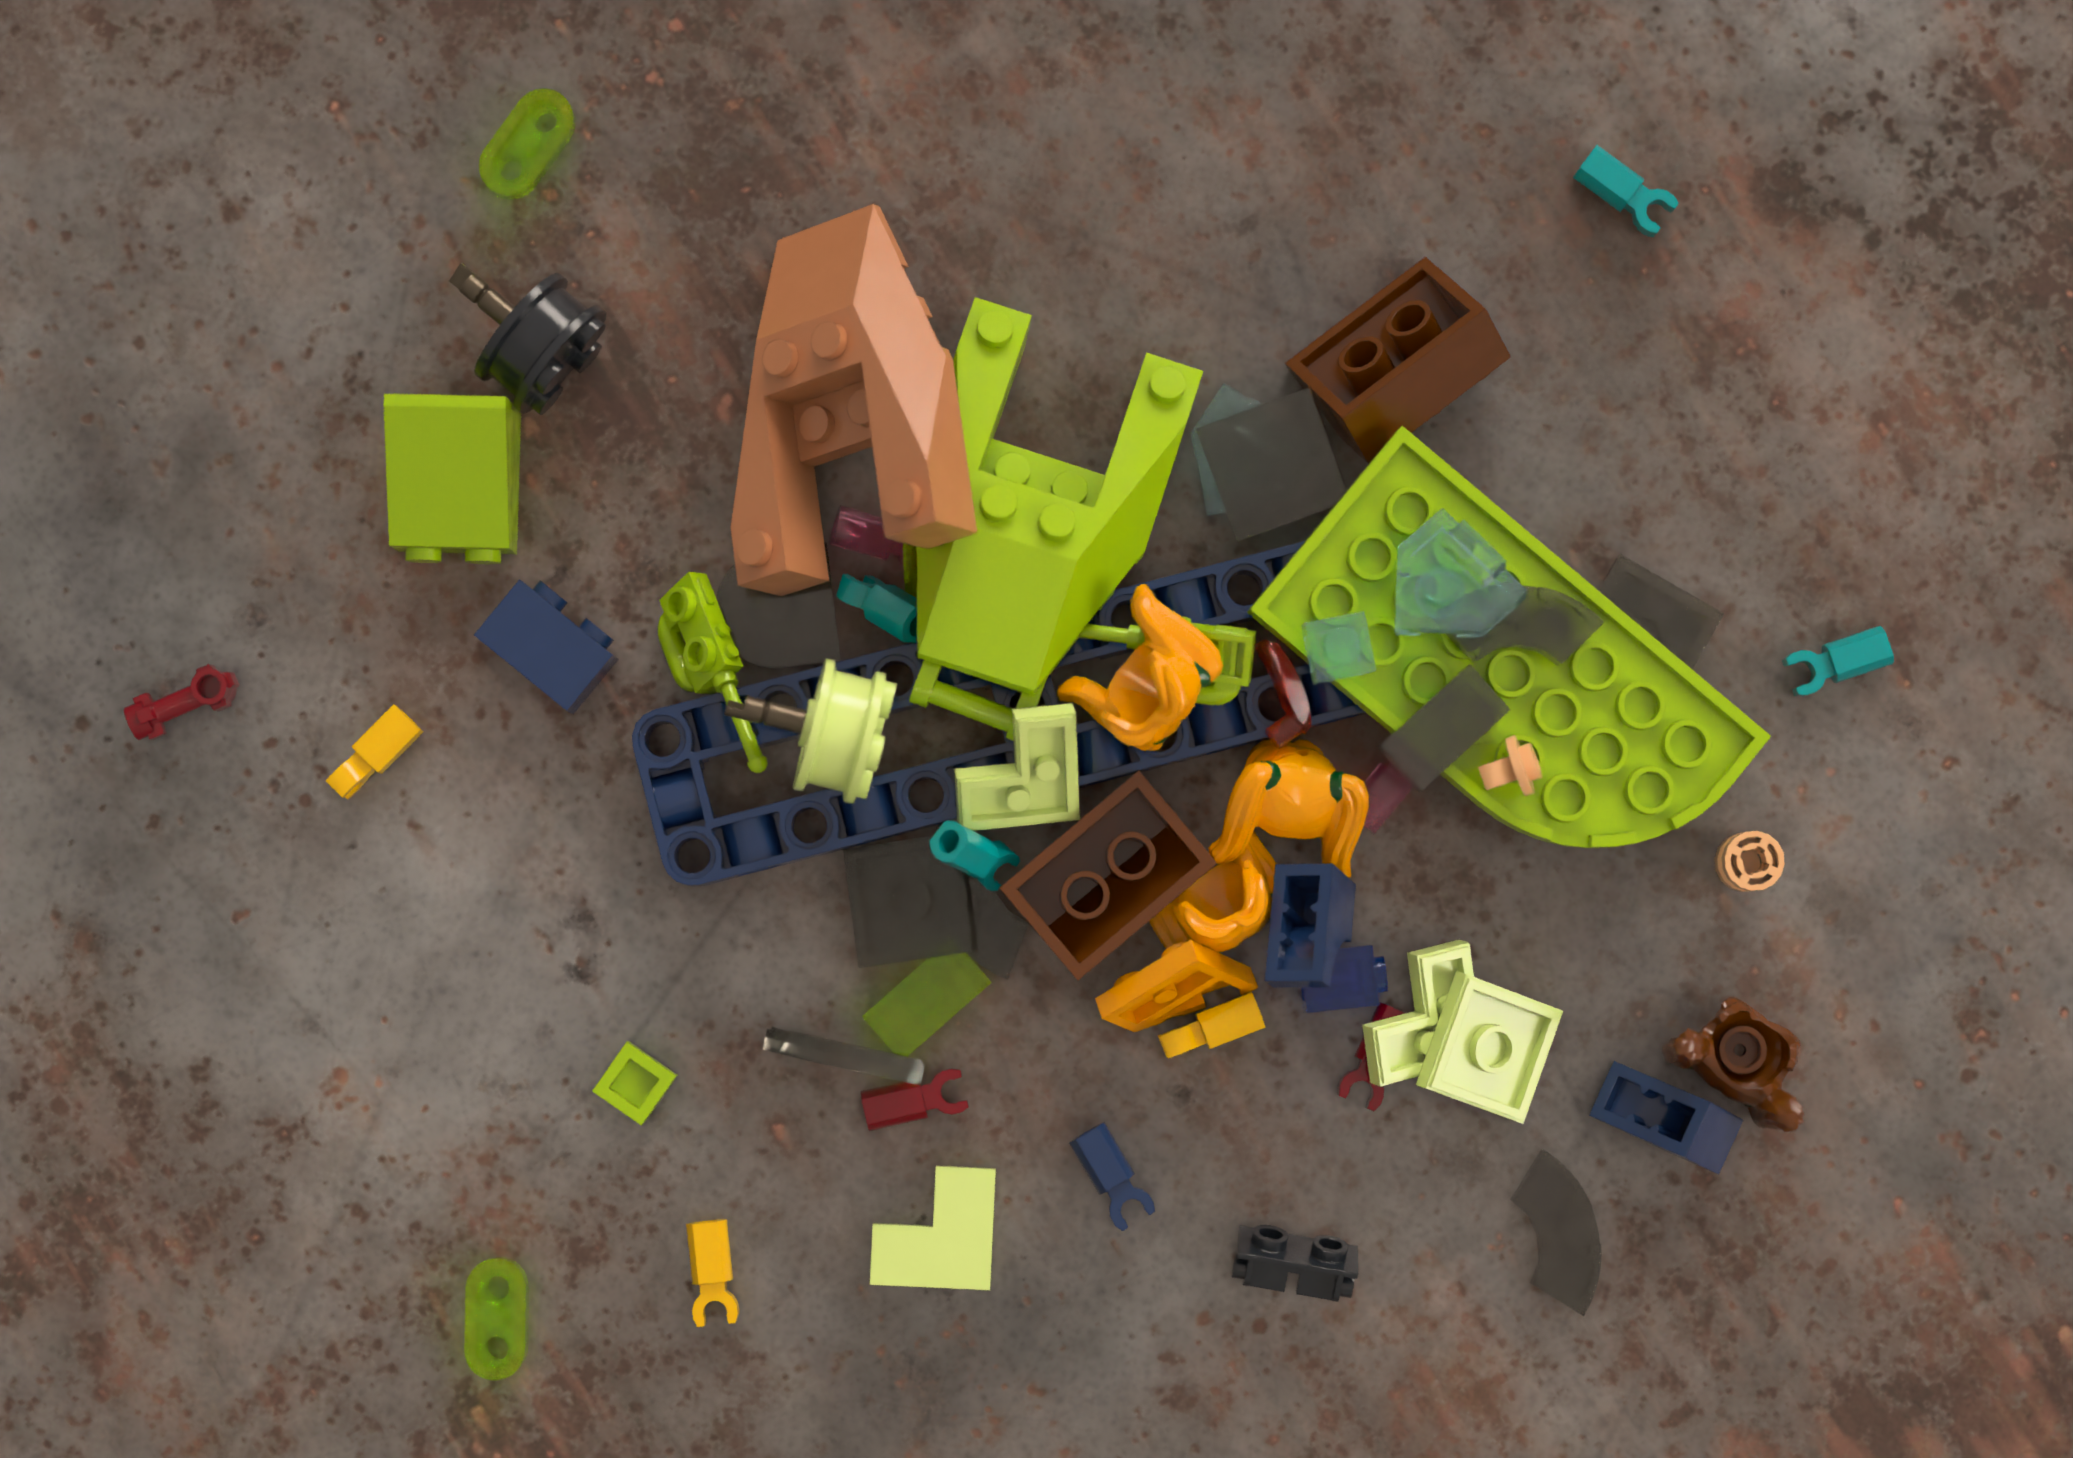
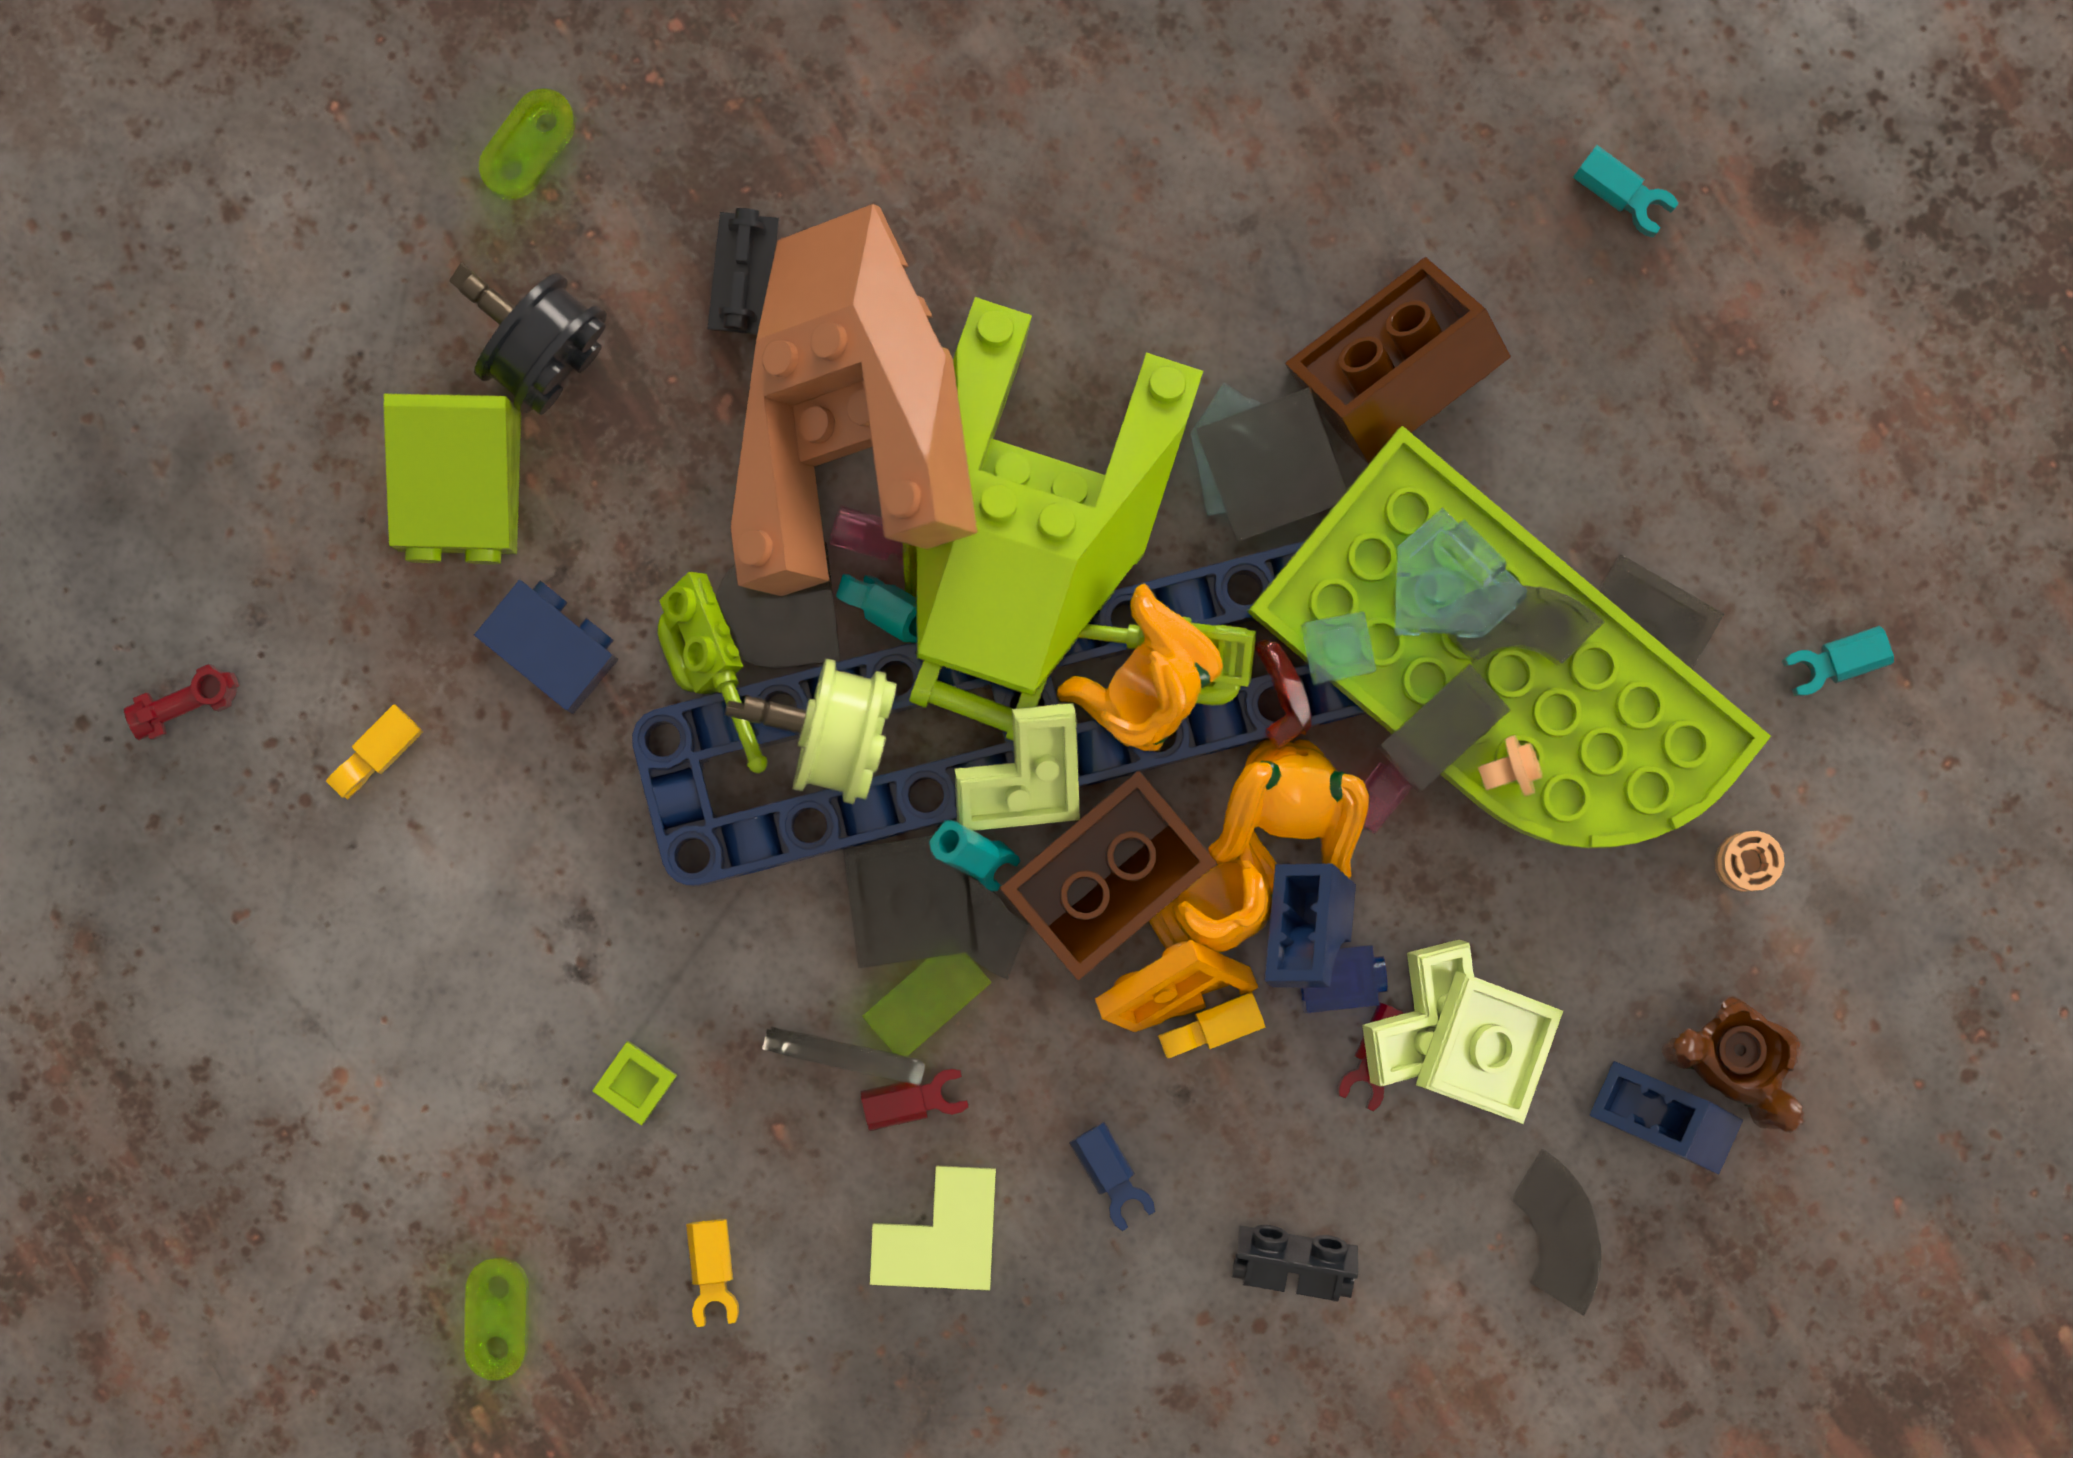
(741, 270): none -> black hinge

